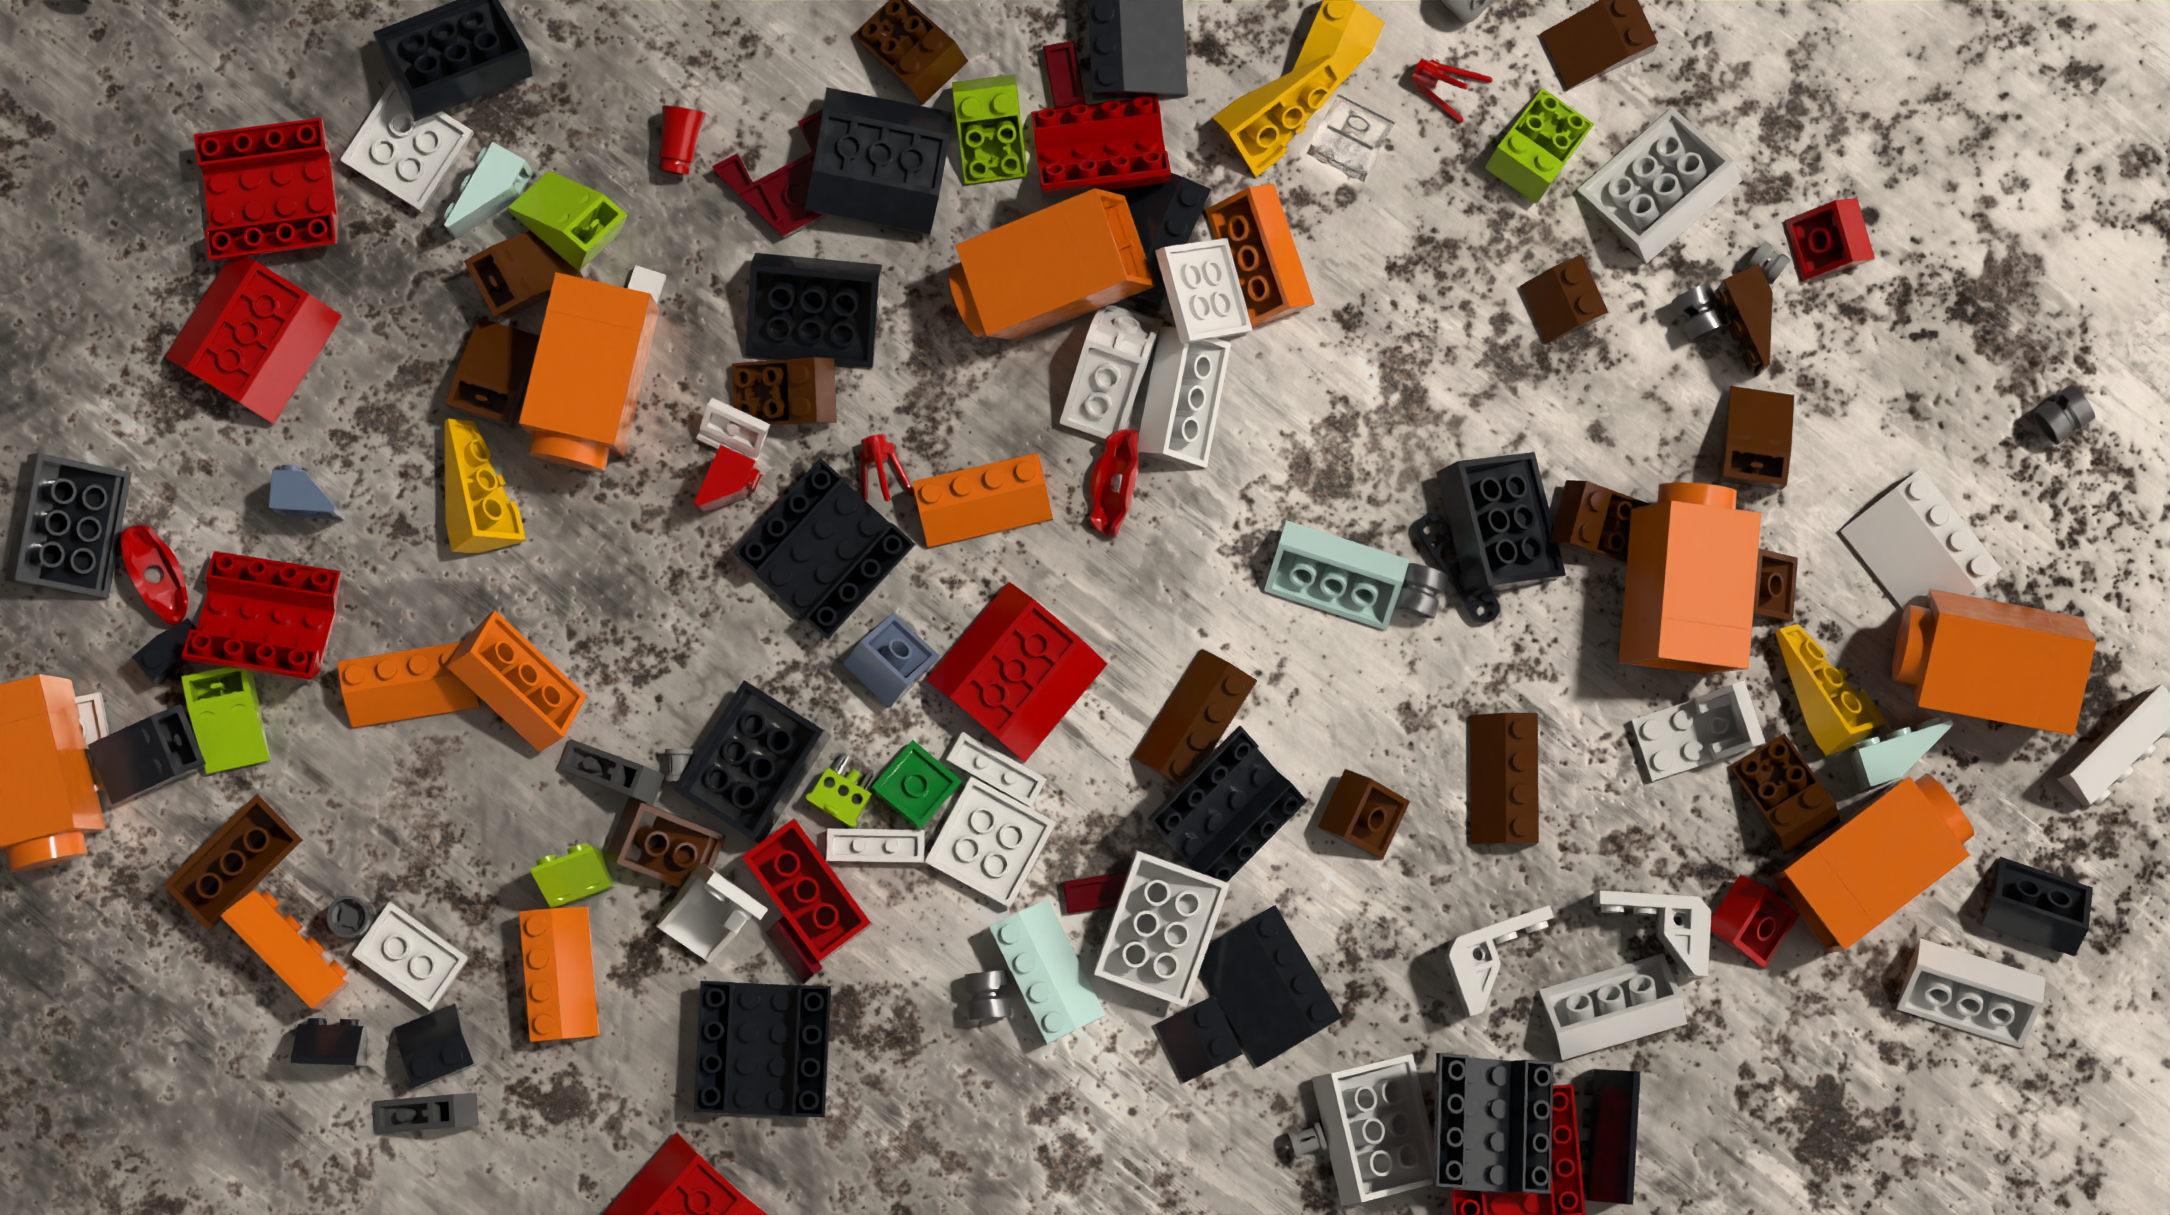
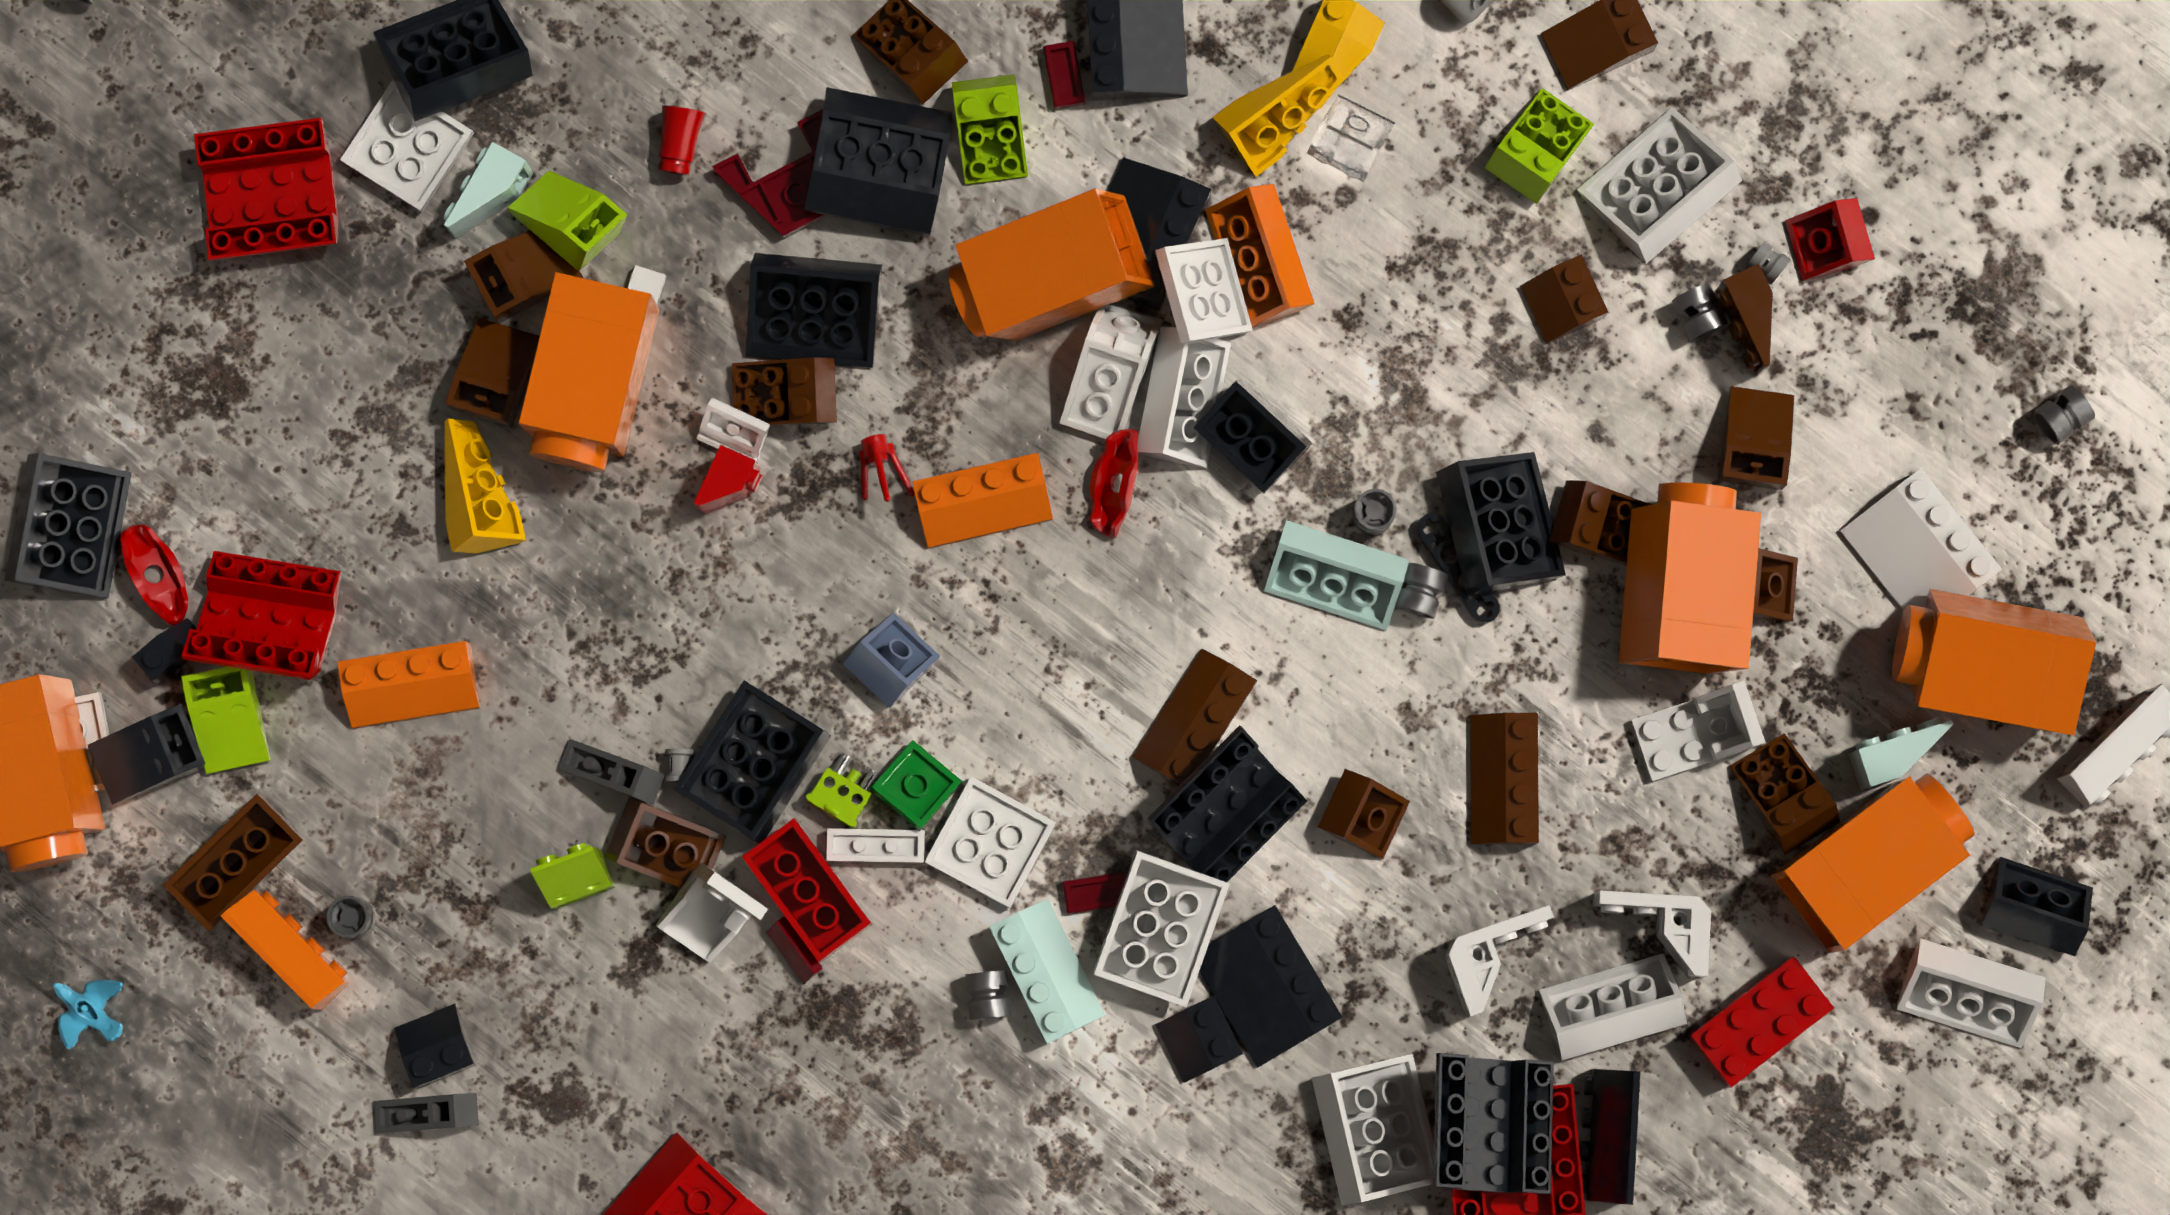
(87, 1011): none -> medium azure animal
(254, 336): red slope -> none
(299, 495): sand blue slope -> none
(330, 1043): black slope -> none
(410, 956): white plate -> none
(517, 681): orange slope -> none
(559, 973): orange slope -> none
(762, 1049): black slope -> none
(823, 549): black slope -> none
(996, 769): white plate -> none
(1017, 671): red slope -> none
(1100, 146): red slope -> none
(1252, 435): none -> black slope
(1307, 1140): light grey bush -> none
(1374, 511): none -> flat silver wheel
(1429, 74): red plant -> none
(1753, 920): red slope -> none
(1760, 1022): none -> red brick
(1830, 705): yellow wedge -> none

